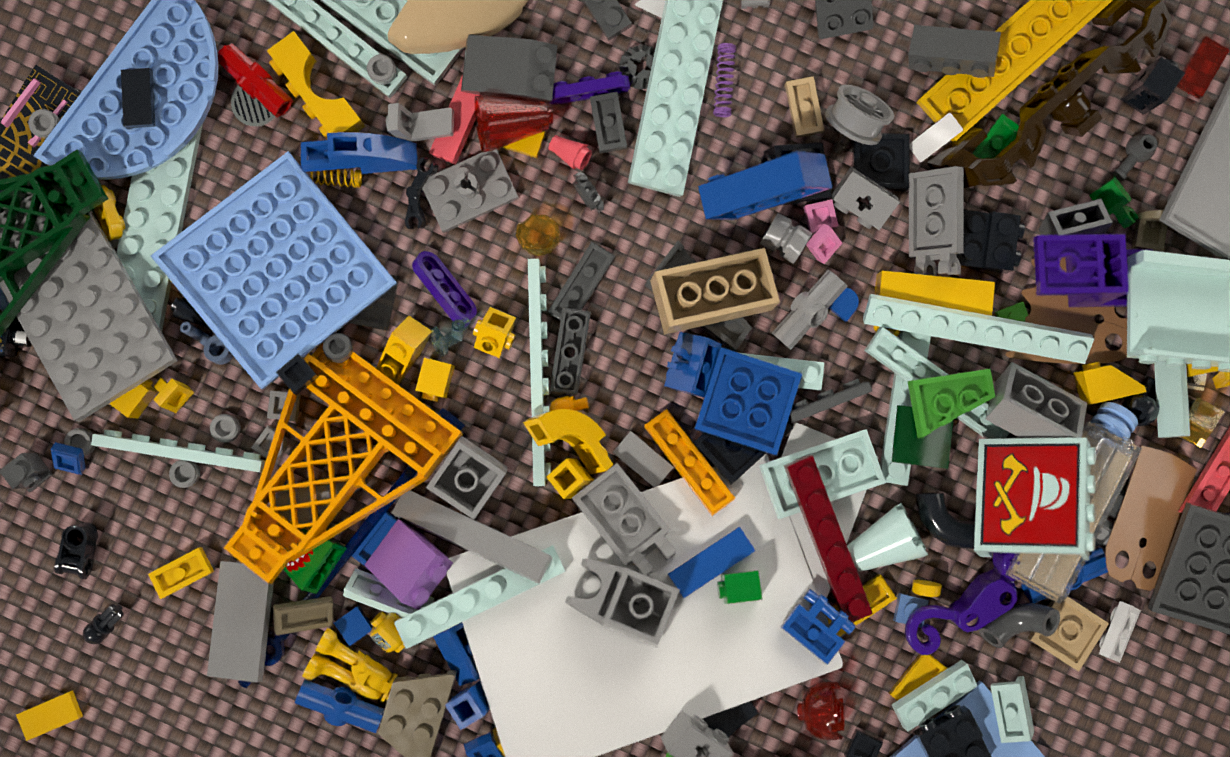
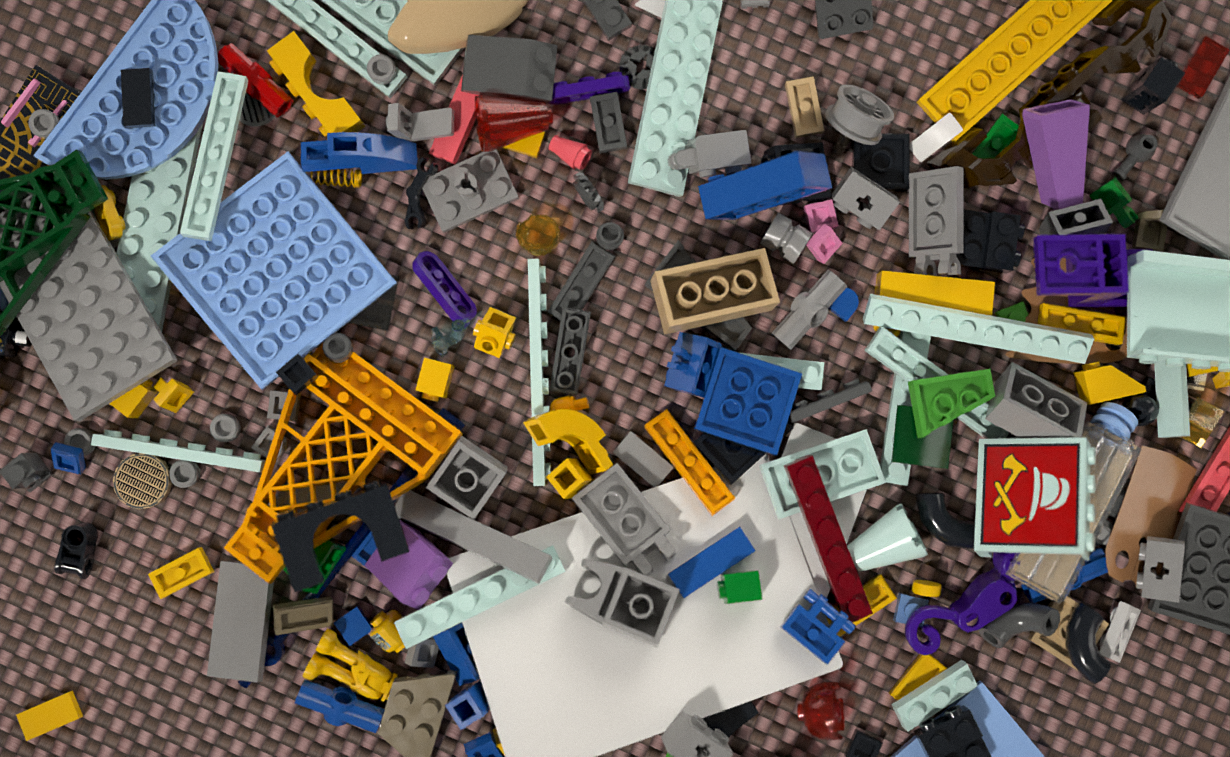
(102, 624): black axle -> none
(142, 481): none -> tile
(184, 311): black cone -> none
(212, 344): sand blue plate -> none
(214, 156): none -> light aqua plate
(296, 531): none -> black arch
(371, 592): light aqua plate -> none
(403, 349): yellow slope -> none
(422, 654): none -> light grey tile
(609, 236): none -> dark grey plate
(713, 153): none -> light grey hinge
(724, 111): medium lavender piece -> none
(954, 51): dark grey brick -> none
(1013, 711): light aqua panel -> none
(1058, 150): none -> medium lavender slope
(1082, 646): none -> black cylinder
(1103, 326): none -> yellow tile
(1167, 585): none -> light grey brick

